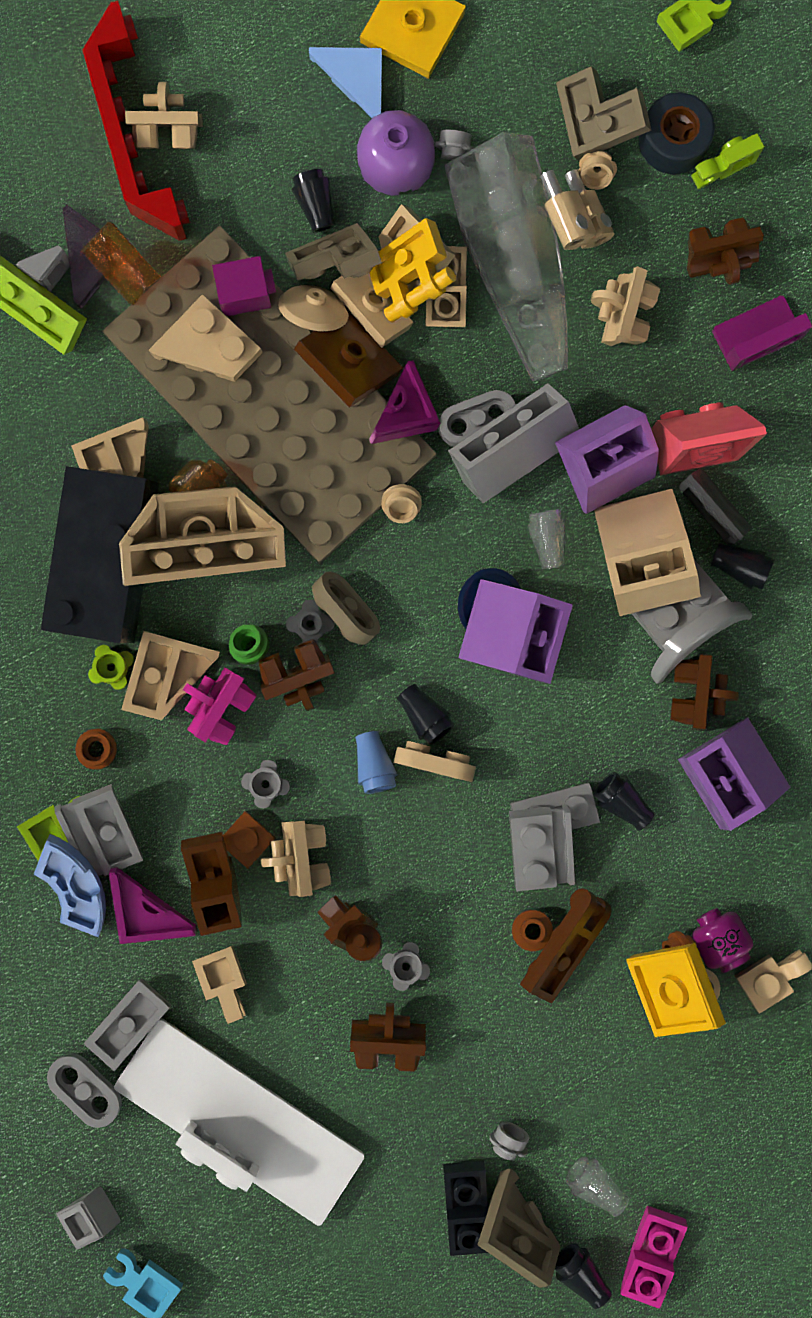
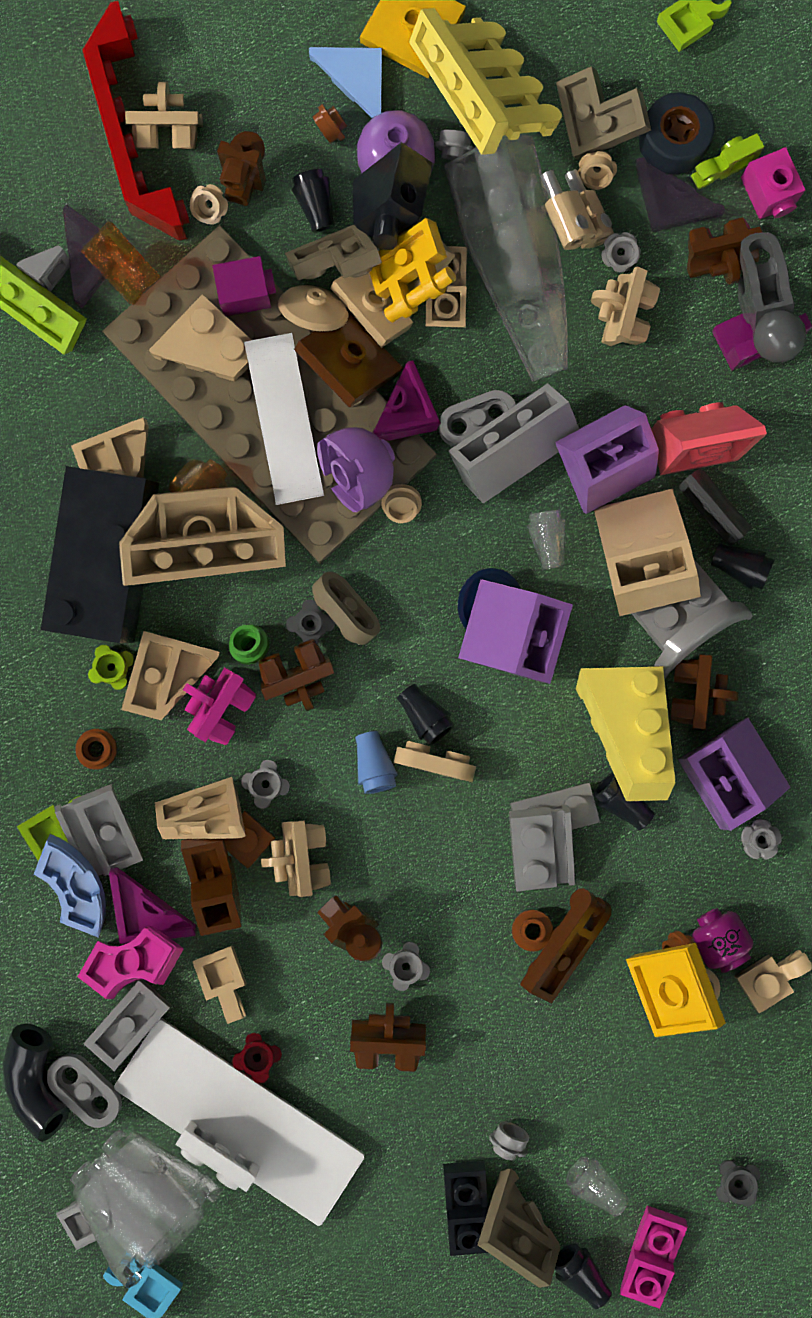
(27, 1082): none -> black cylinder
(140, 1202): none -> clear cone
(146, 957): none -> dark pink tile
(199, 206): none -> tan plate
(202, 813): none -> tan wing
(242, 166): none -> reddish brown hips
(245, 1060): none -> dark red plate
(284, 418): none -> white sticker
(330, 123): none -> dark orange plate
(359, 466): none -> medium lavender cylinder
(391, 195): none -> black torso
(464, 84): none -> light yellow fence
(631, 251): none -> light grey plate
(633, 724): none -> light yellow wedge
(671, 200): none -> clear purple tile
(746, 1192): none -> dark grey plate
(750, 839): none -> light grey plate
(768, 301): none -> dark grey piece
(773, 184): none -> dark pink brick

